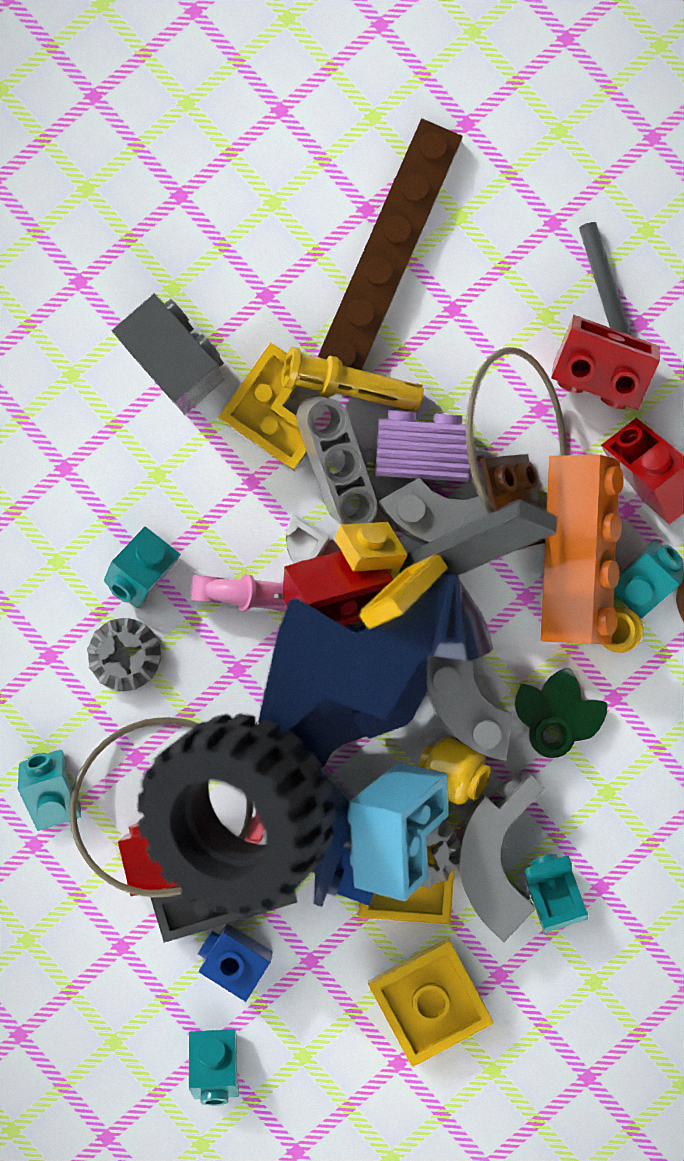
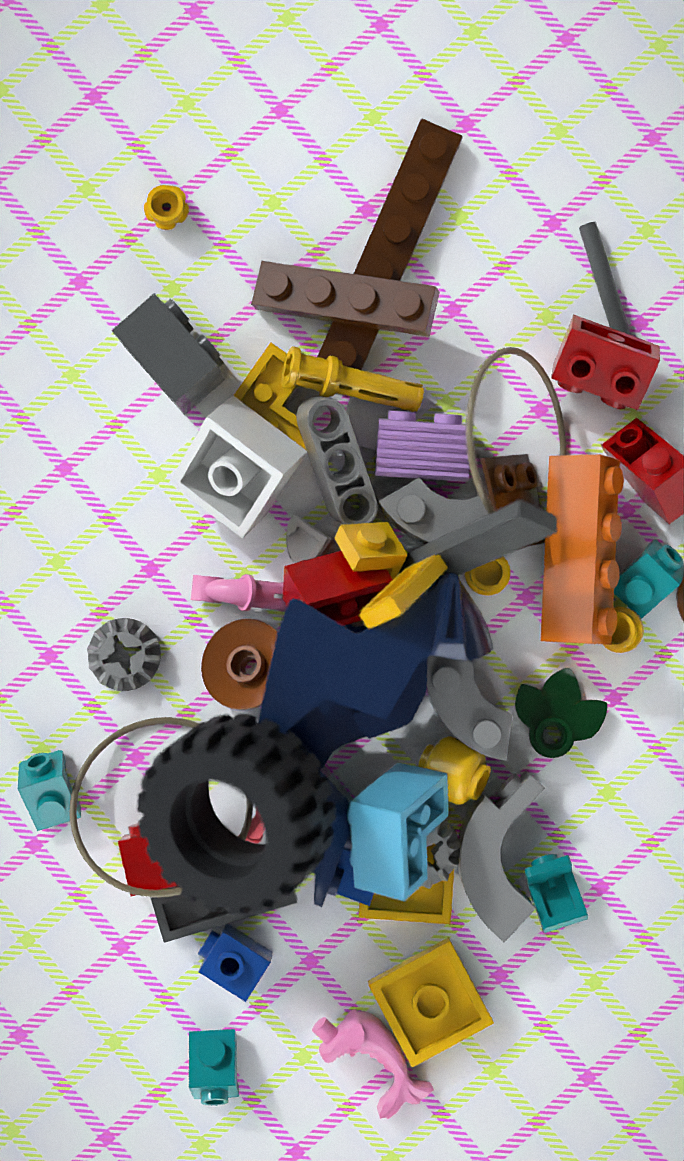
(140, 567): teal bracket -> none
(166, 195): none -> yellow plate
(226, 661): none -> dark orange dish
(237, 466): none -> white brick
(346, 298): none -> reddish brown plate
(369, 1035): none -> bright pink animal
(490, 577): none -> yellow plate

